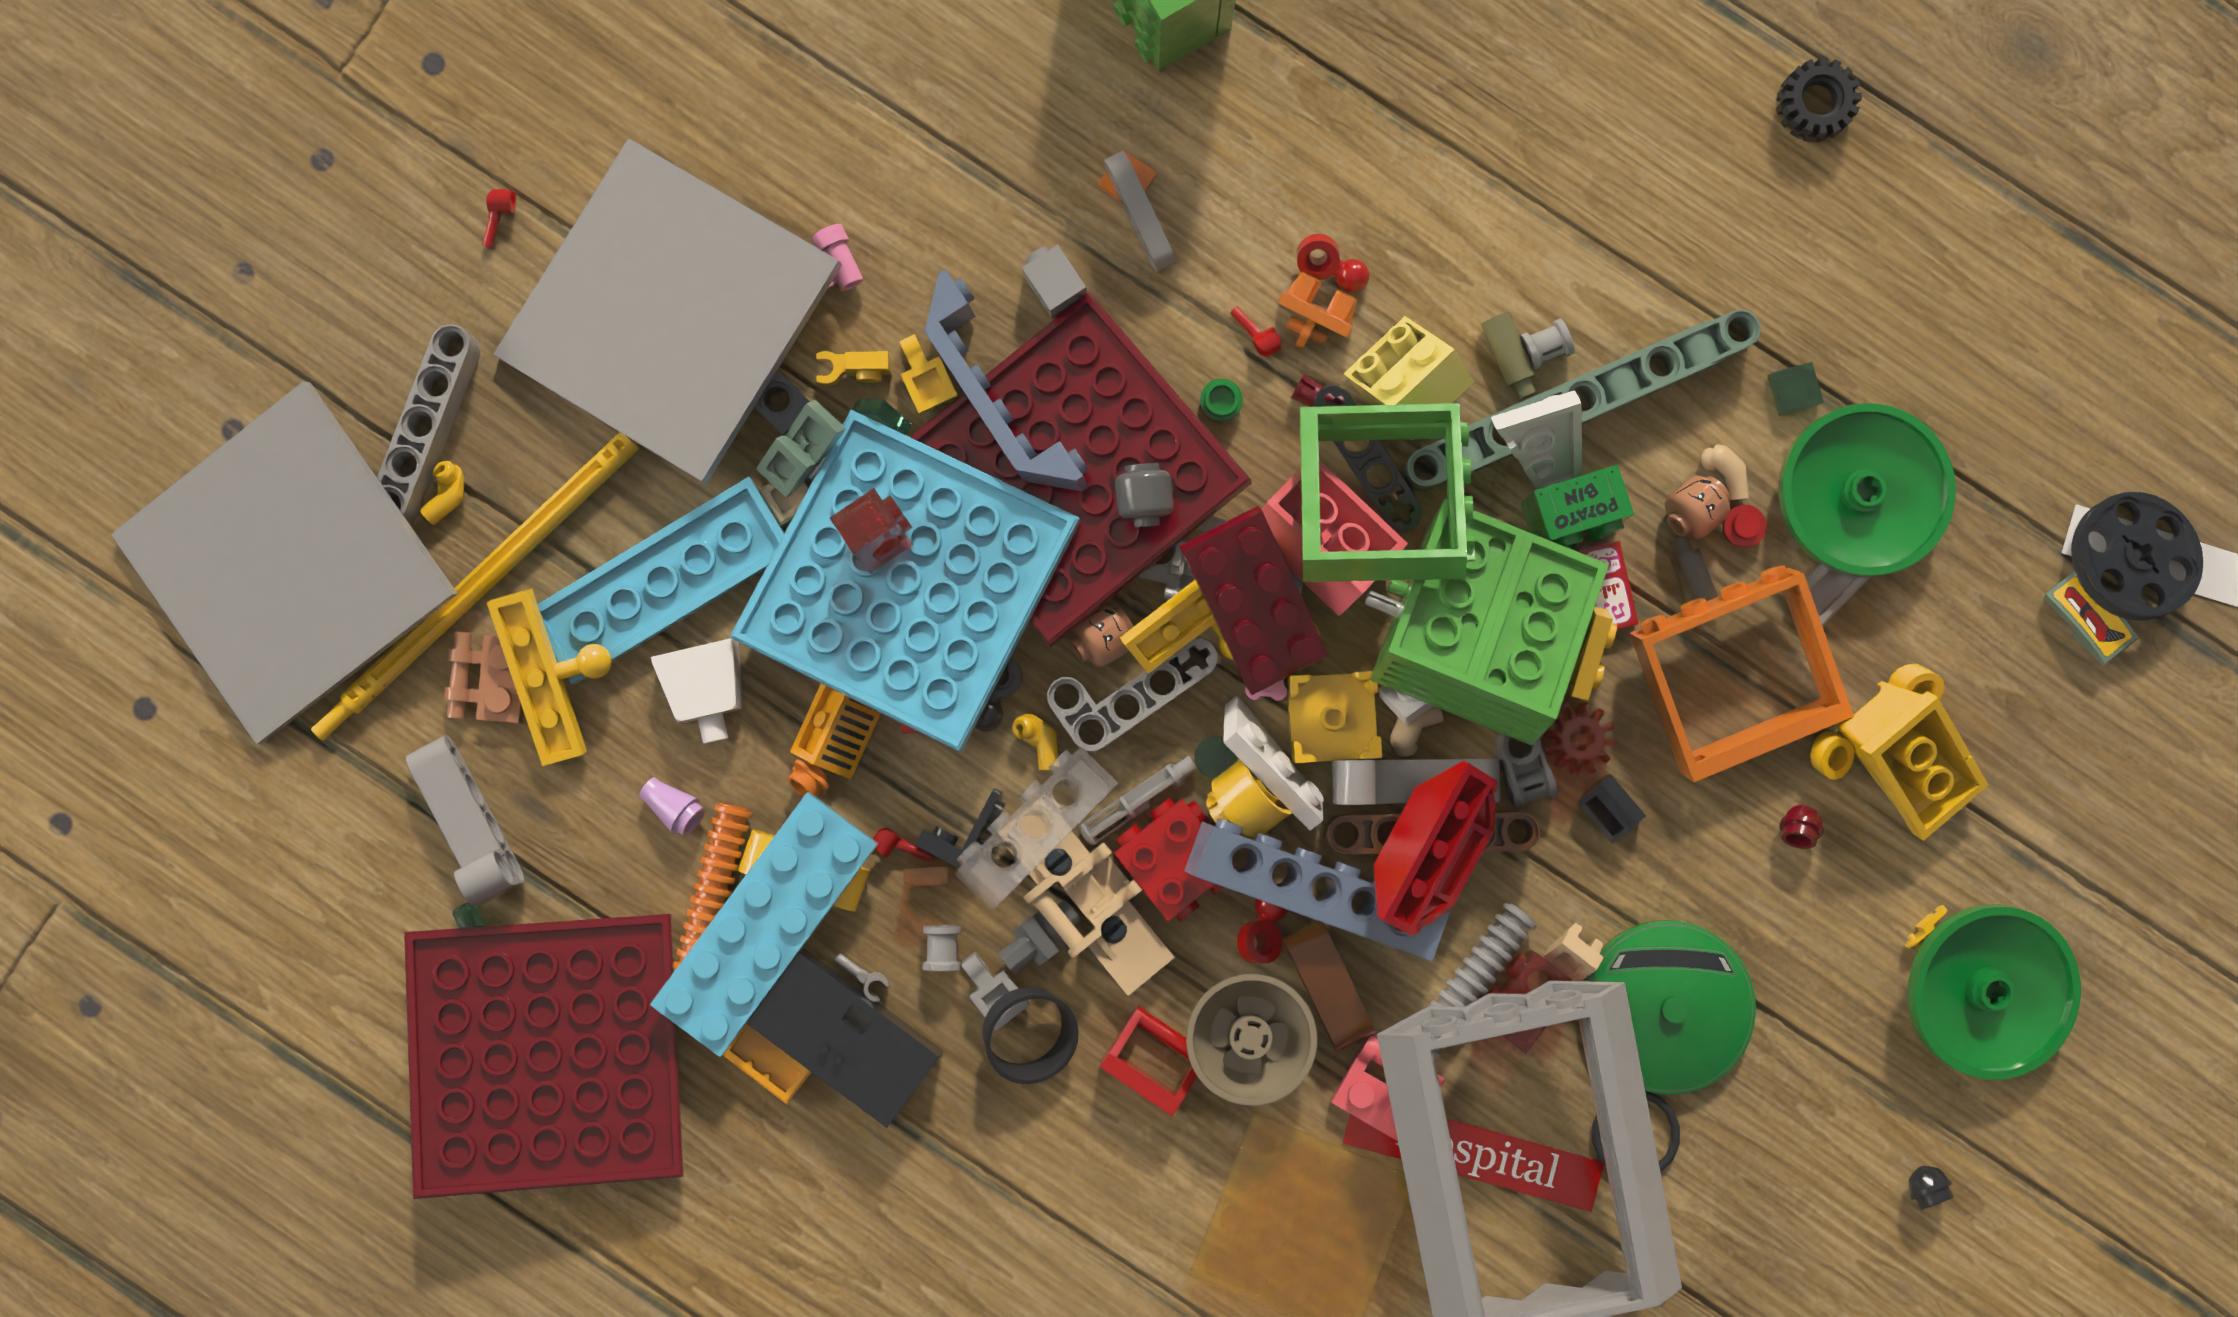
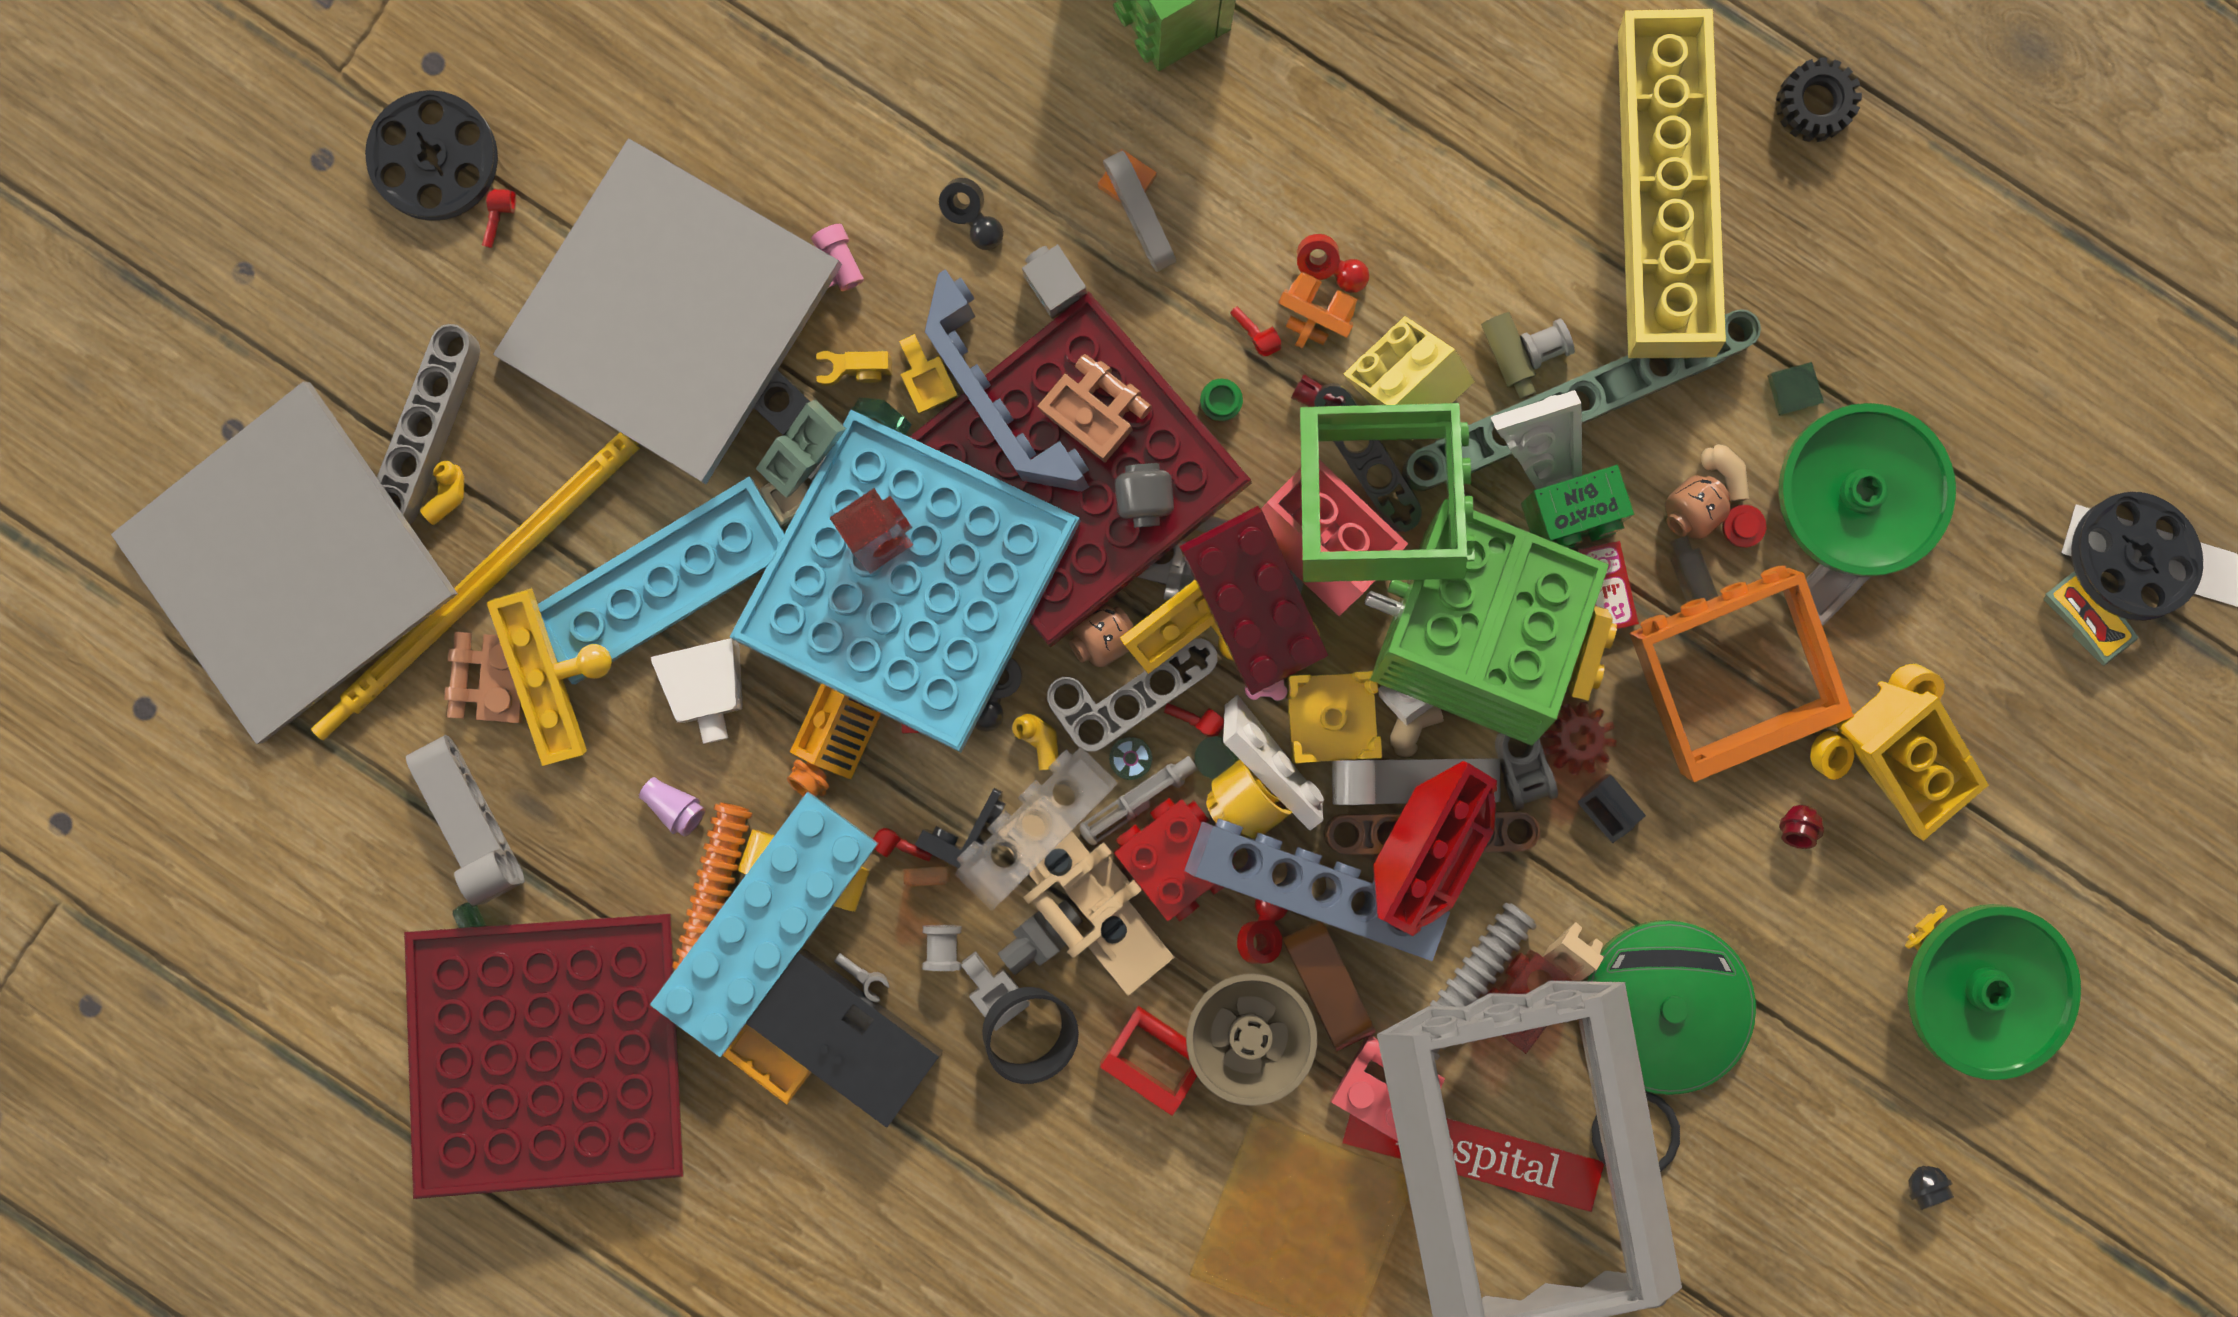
(411, 153): none -> black wedge
(985, 231): none -> black plate
(1086, 417): none -> nougat plate
(1130, 758): none -> clear green tile
(1209, 724): none -> red hand
(1671, 184): none -> light yellow brick

